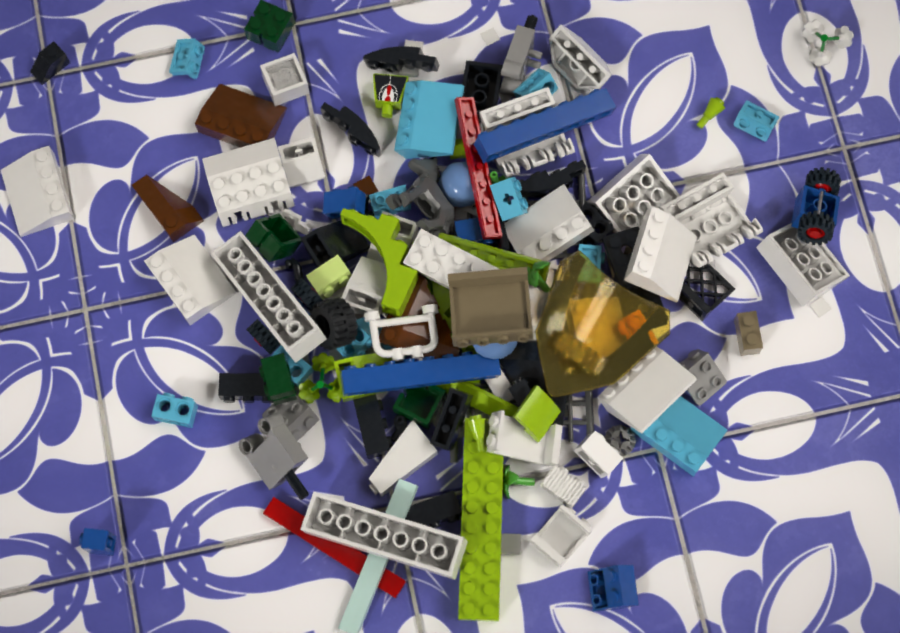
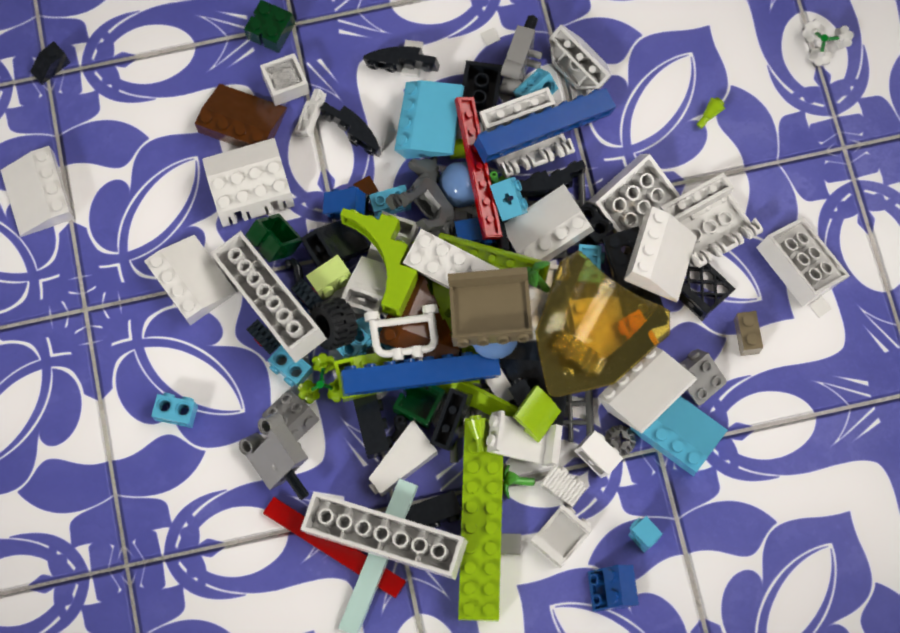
(98, 541): blue brick -> none
(169, 209): reddish brown wedge -> none
(187, 58): medium azure bracket -> none
(242, 387): black brick -> none
(278, 377): dark green piece -> none
(296, 223): white plate -> none
(301, 162): white slope -> none
(310, 114): none -> white hinge
(389, 92): torso -> none
(644, 533): none -> medium azure brick
(756, 121): medium azure bracket -> none
(817, 206): brick -> none

